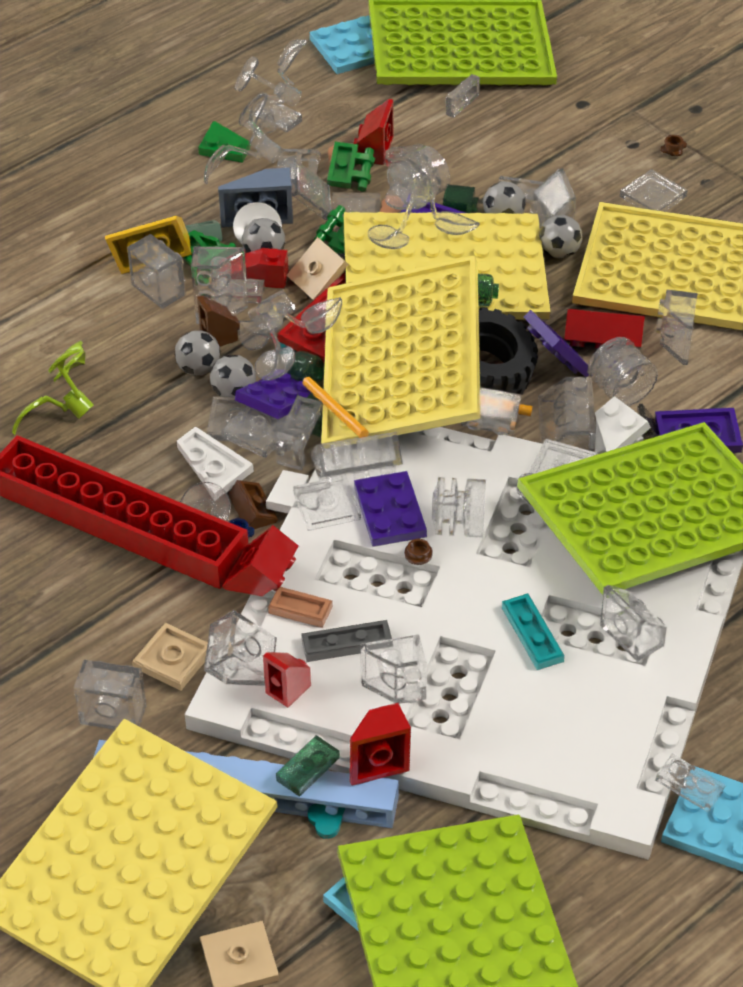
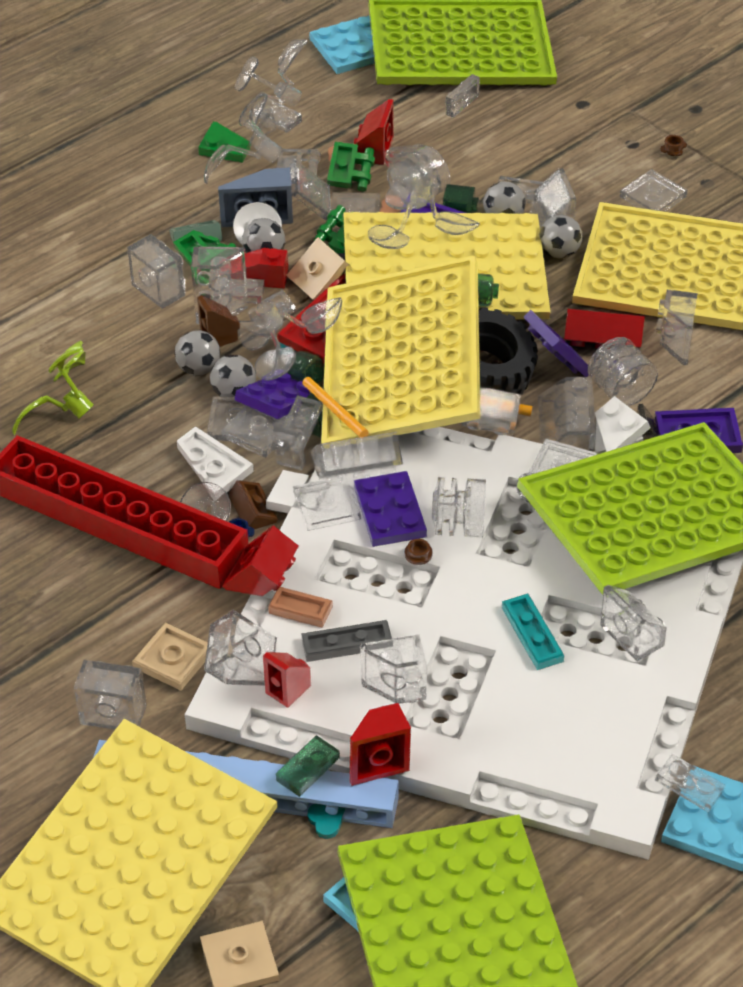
(169, 230): yellow slope -> none

